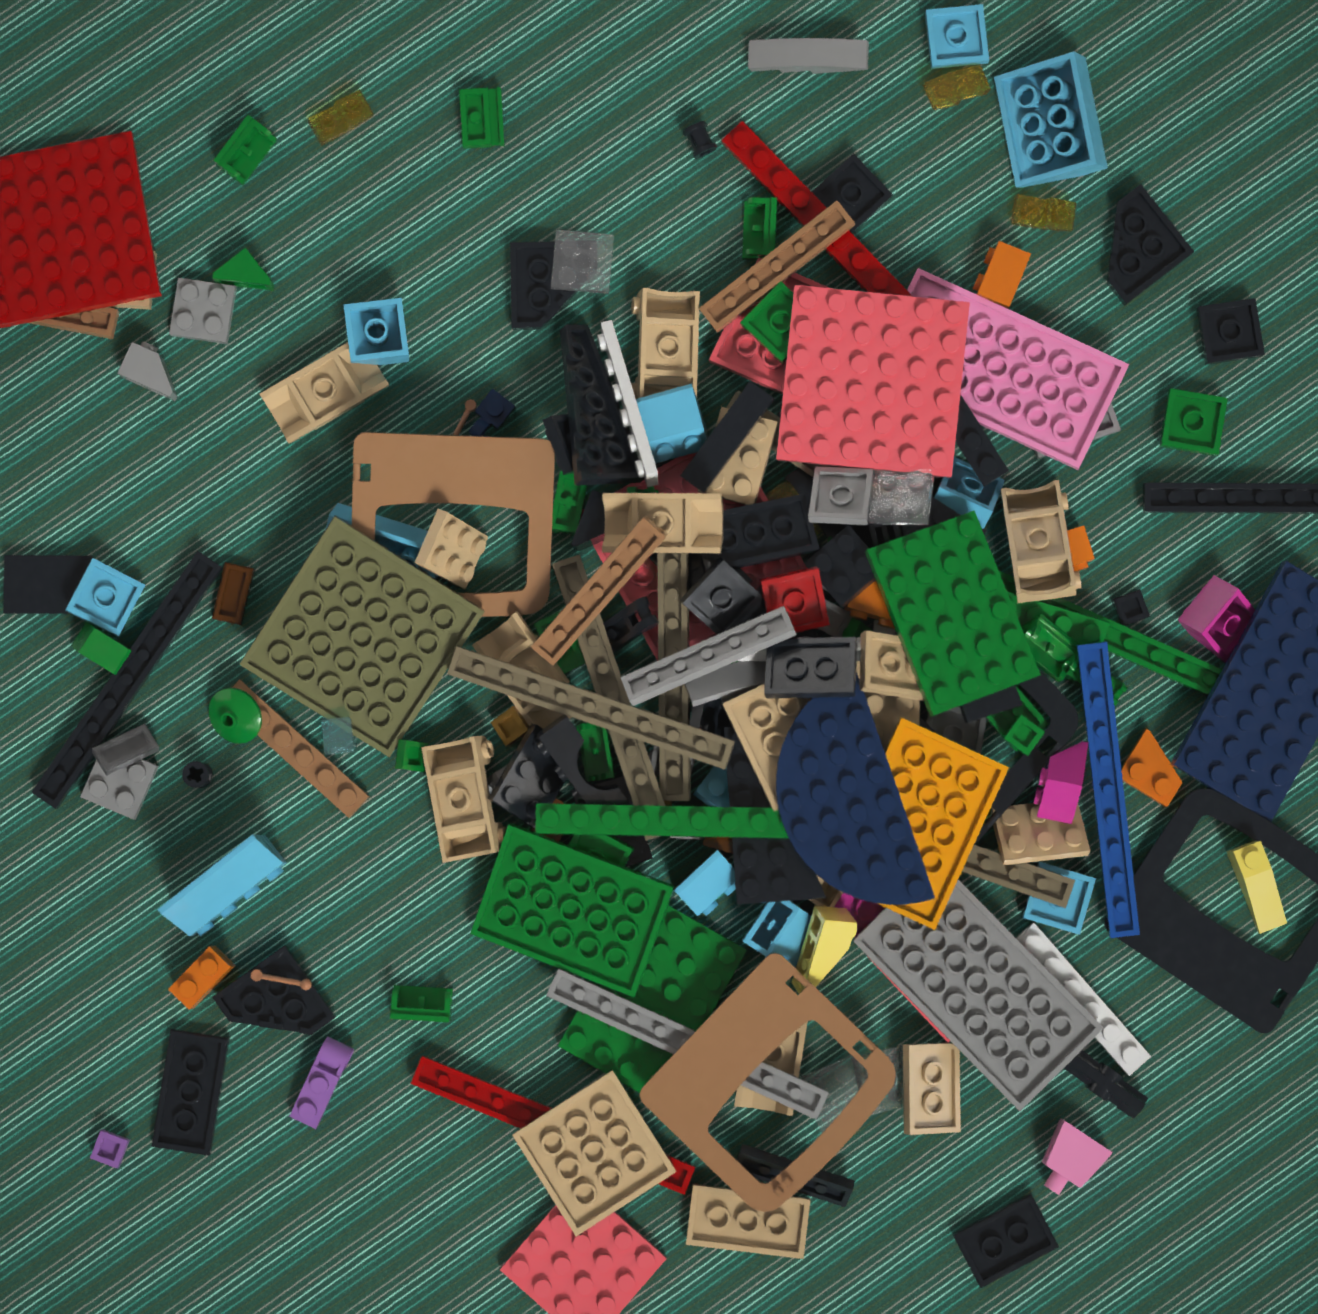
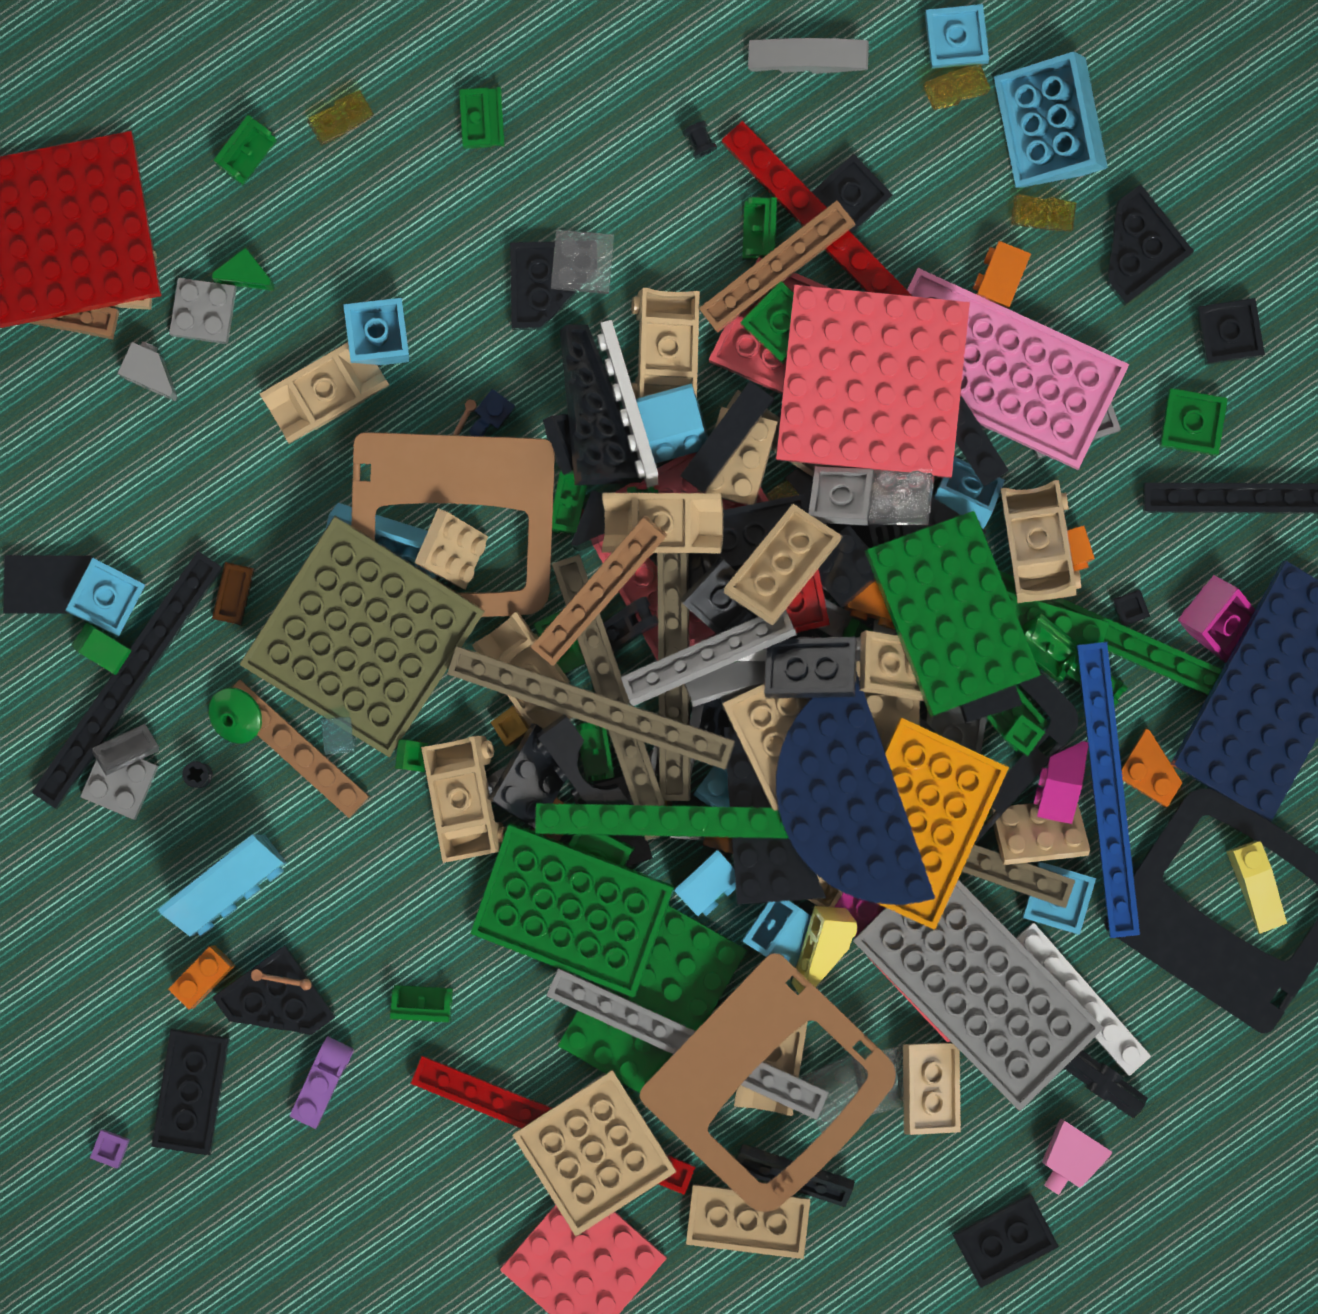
(782, 564): none -> tan plate

